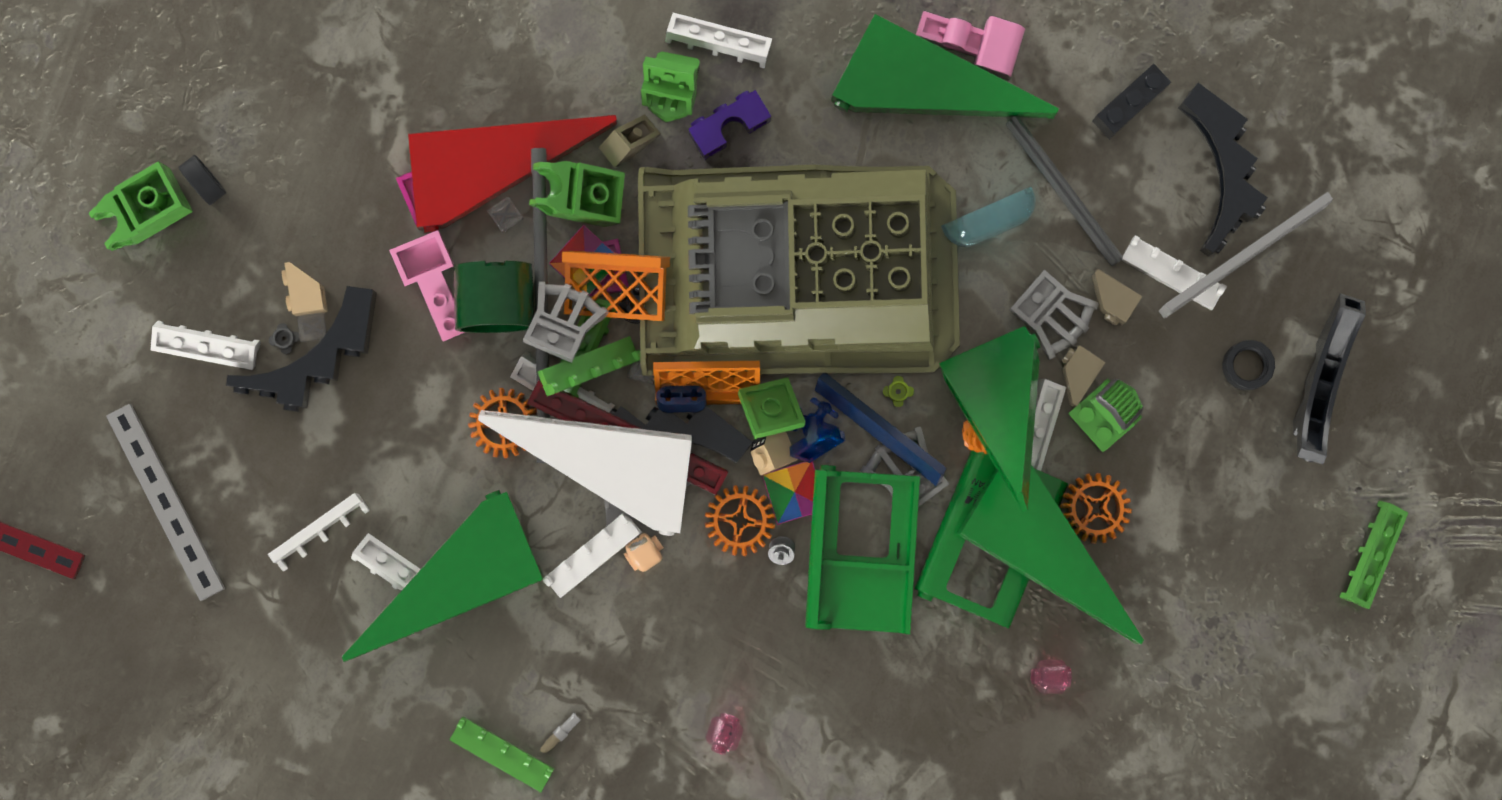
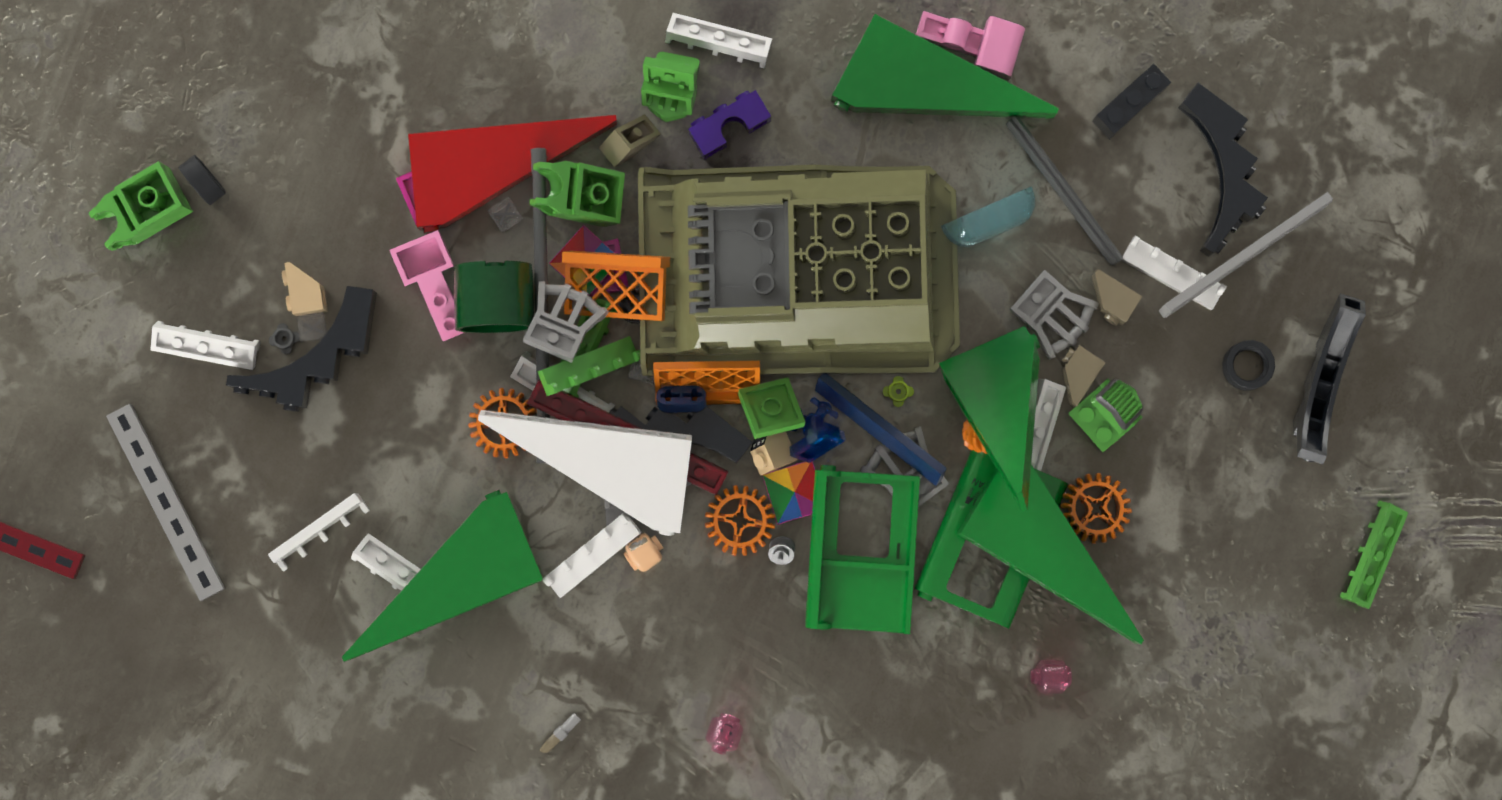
(502, 754): bright green hinge -> none

